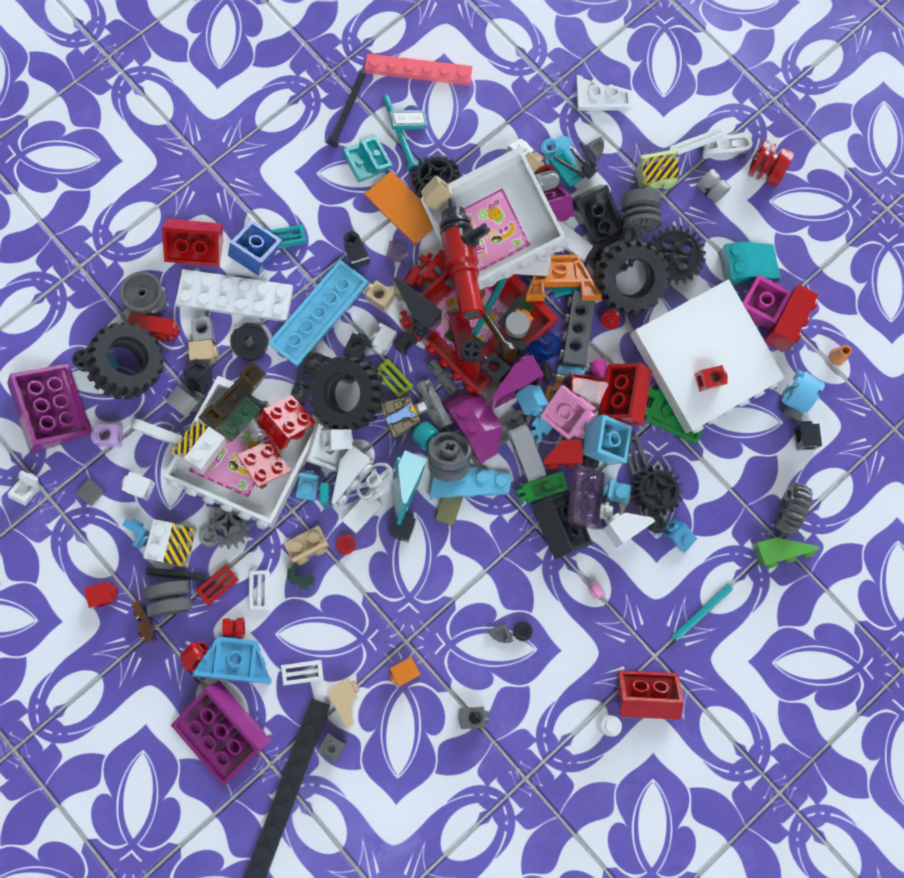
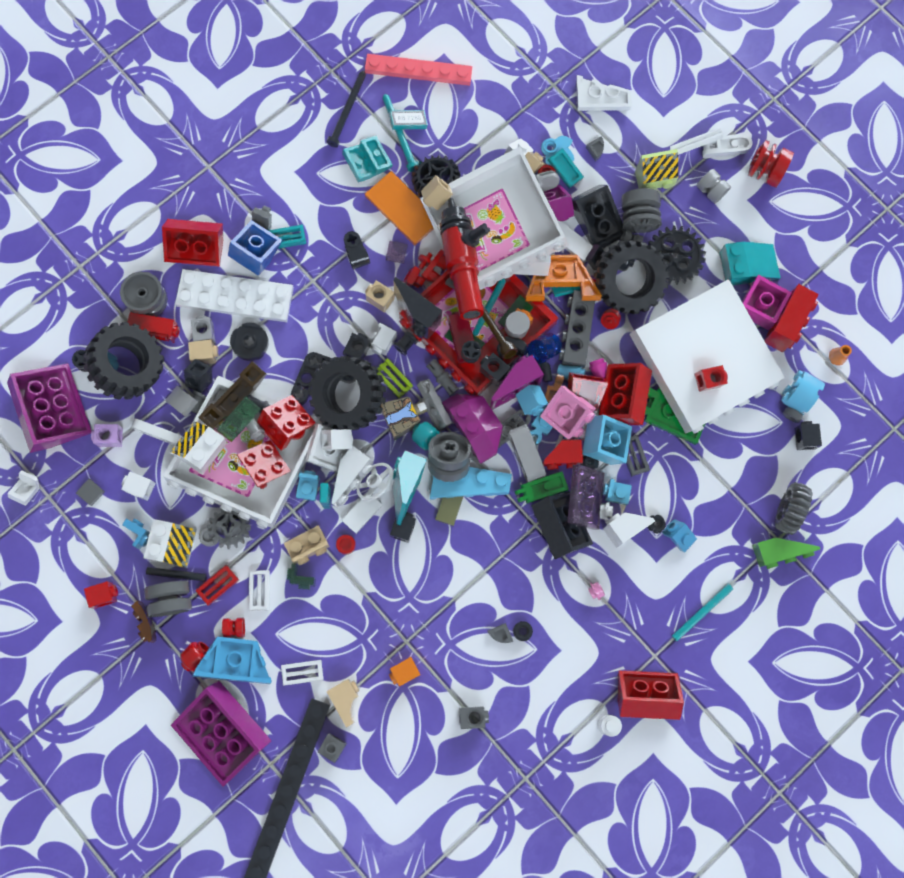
(262, 217): none -> dark grey tile
(318, 313): medium azure plate -> none
(588, 168): black plant -> none
(659, 498): black gear -> none

